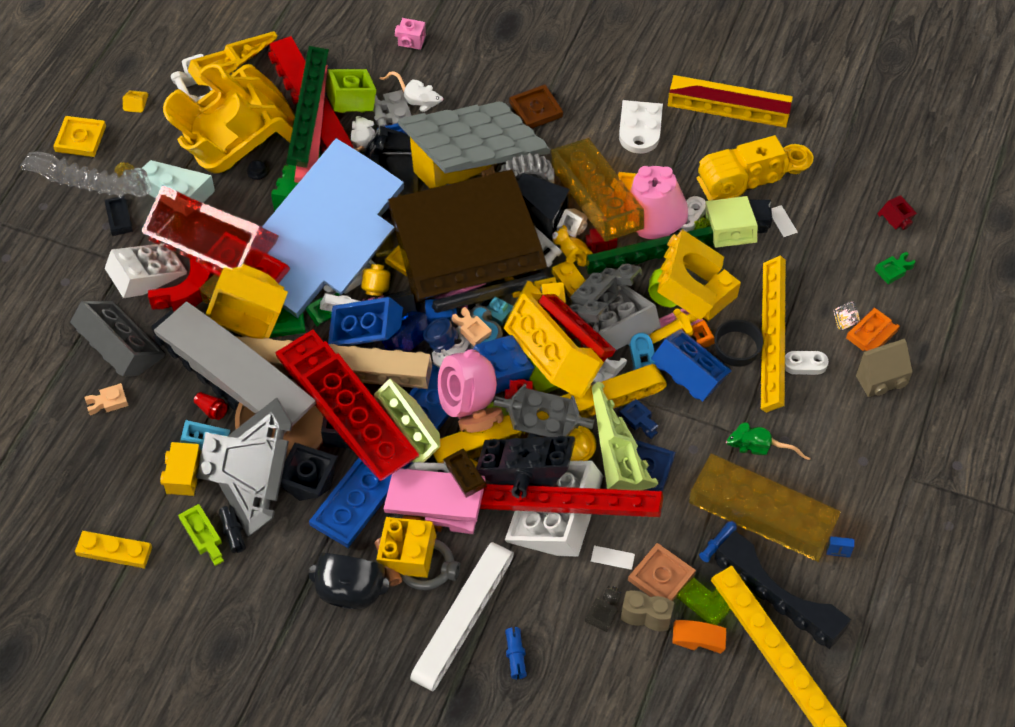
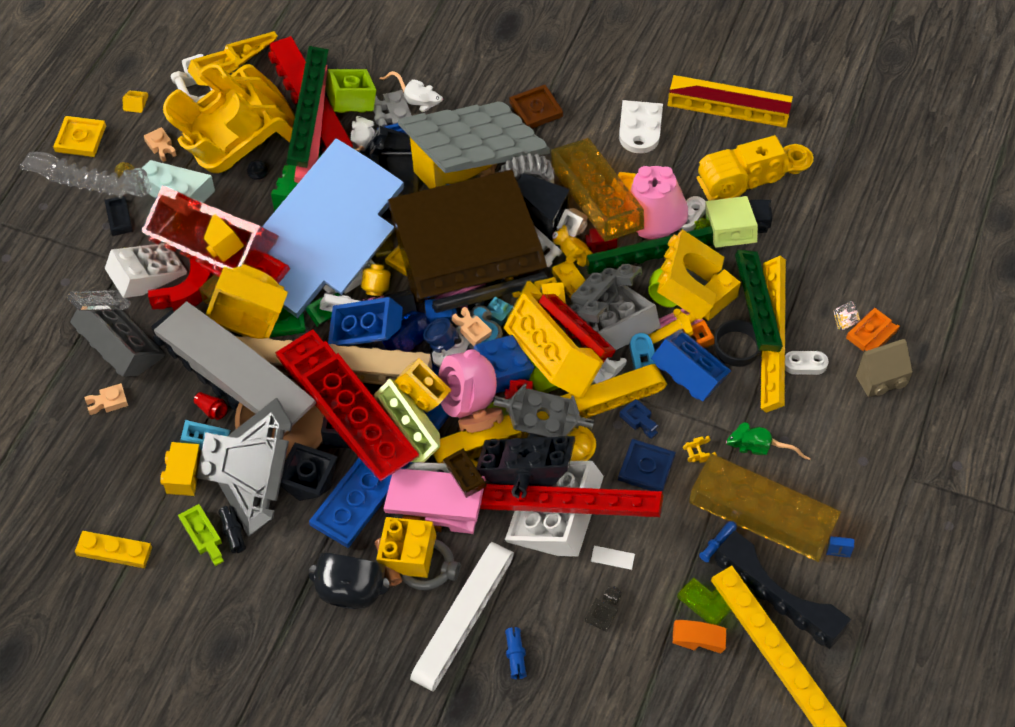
(98, 300): none -> clear tile
(160, 142): none -> light nougat plate
(221, 239): none -> yellow slope
(410, 33): bright pink brick -> none
(422, 385): none -> yellow brick
(620, 458): yellowish green wedge -> none
(649, 611): dark tan brick -> none
(661, 574): nougat plate -> none
(702, 457): none -> yellow piece
(758, 301): none -> dark green plate
(782, 221): white sticker -> none
(893, 269): green plate -> none
(898, 213): dark red brick -> none

